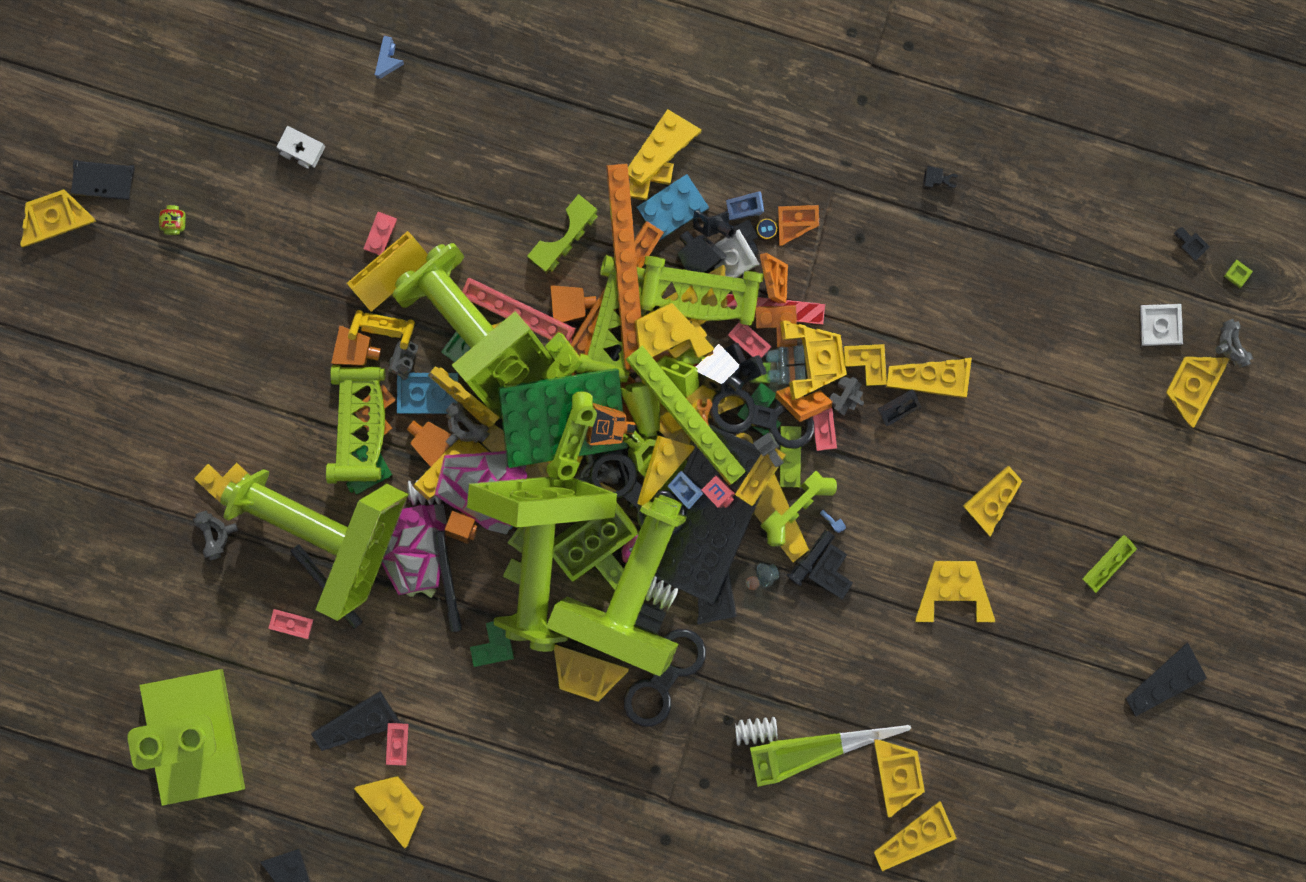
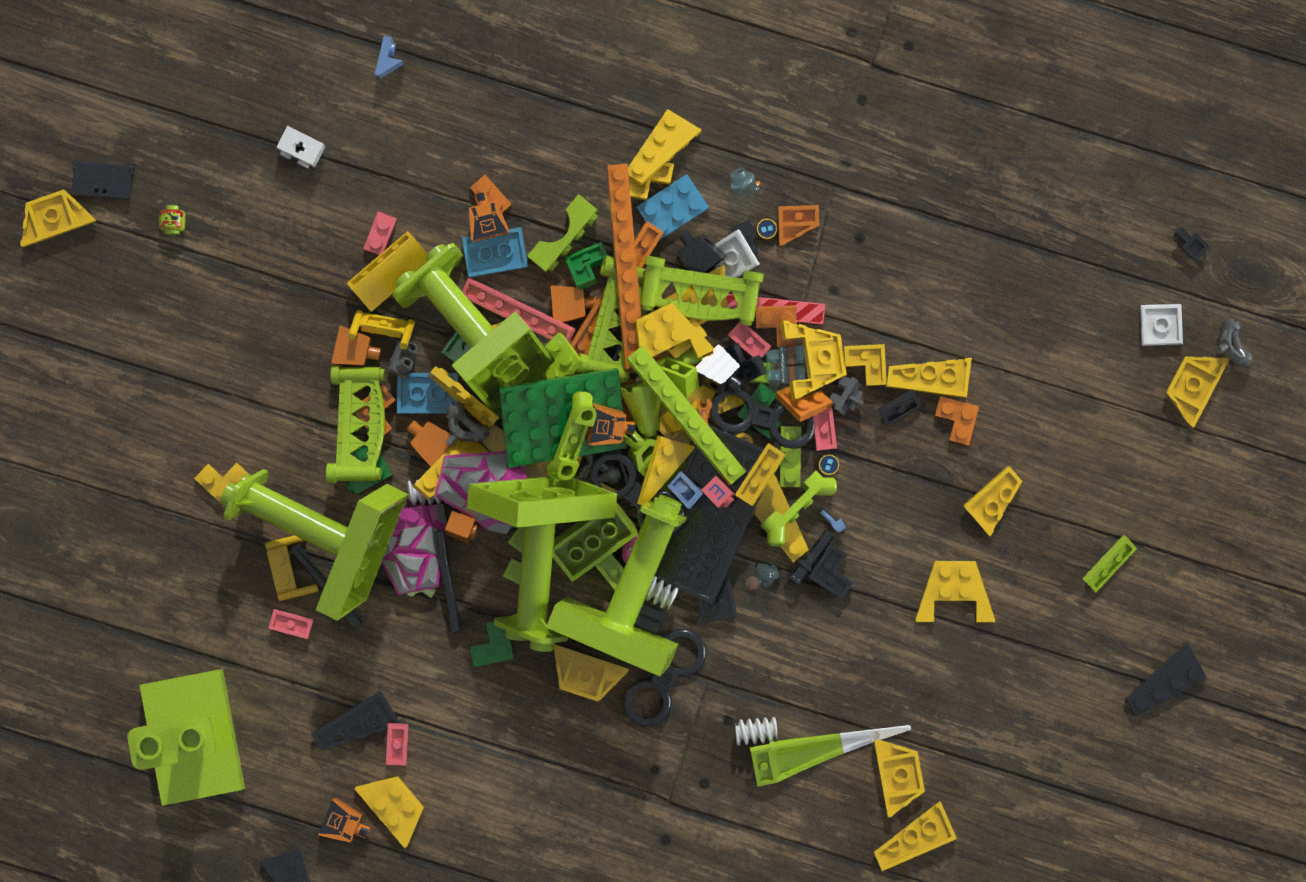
(213, 548): dark grey piece -> none
(283, 571): none -> yellow plate
(342, 822): none -> torso
(486, 219): none -> torso
(493, 194): none -> orange plate
(495, 254): none -> dark azure plate
(582, 262): none -> green plate
(714, 224): black bracket -> none
(744, 180): none -> clear light blue animal
(745, 206): medium blue slope -> none
(767, 445): dark grey piece -> none
(775, 277): orange wing -> none
(828, 464): none -> dark blue tile
(934, 176): black piece -> none
(962, 414): none -> orange plate
(1238, 273): lime tile -> none

